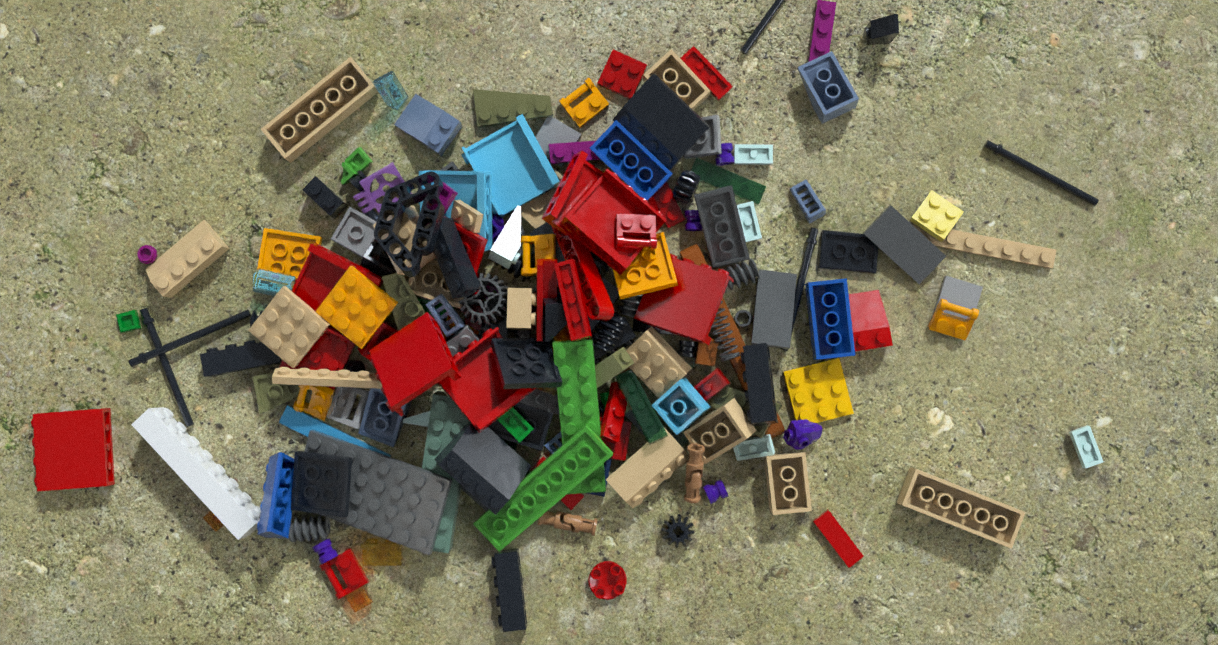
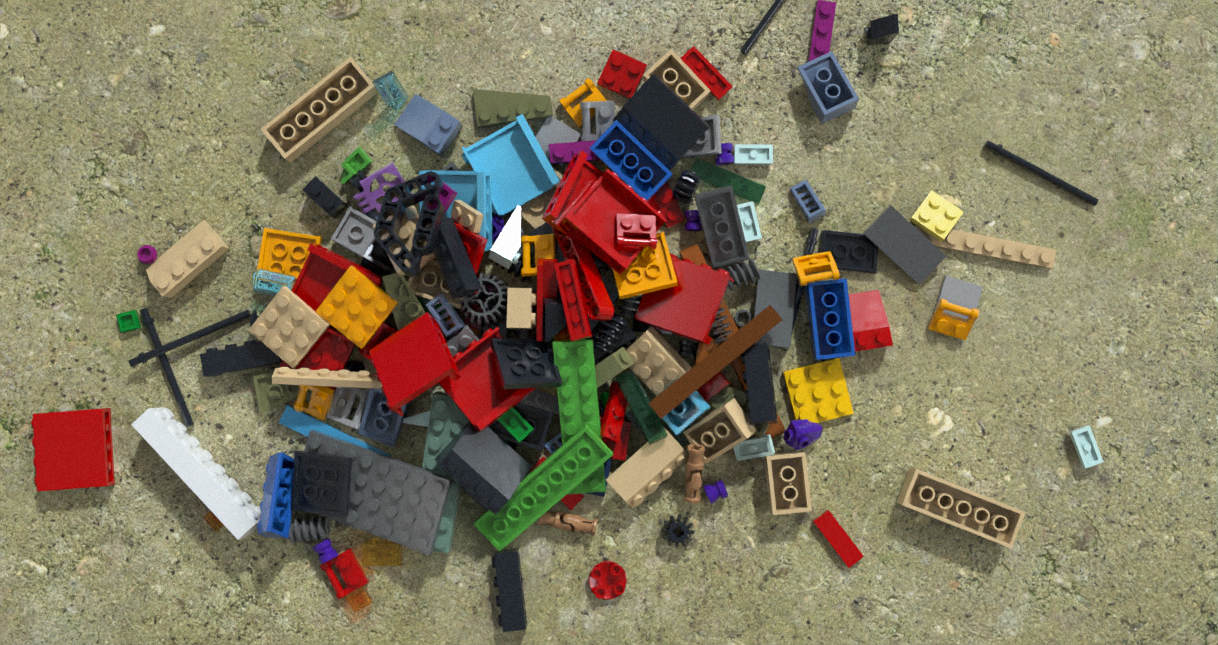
(603, 118): none -> light grey plate
(715, 361): none -> reddish brown tile
(815, 263): none -> light orange plate

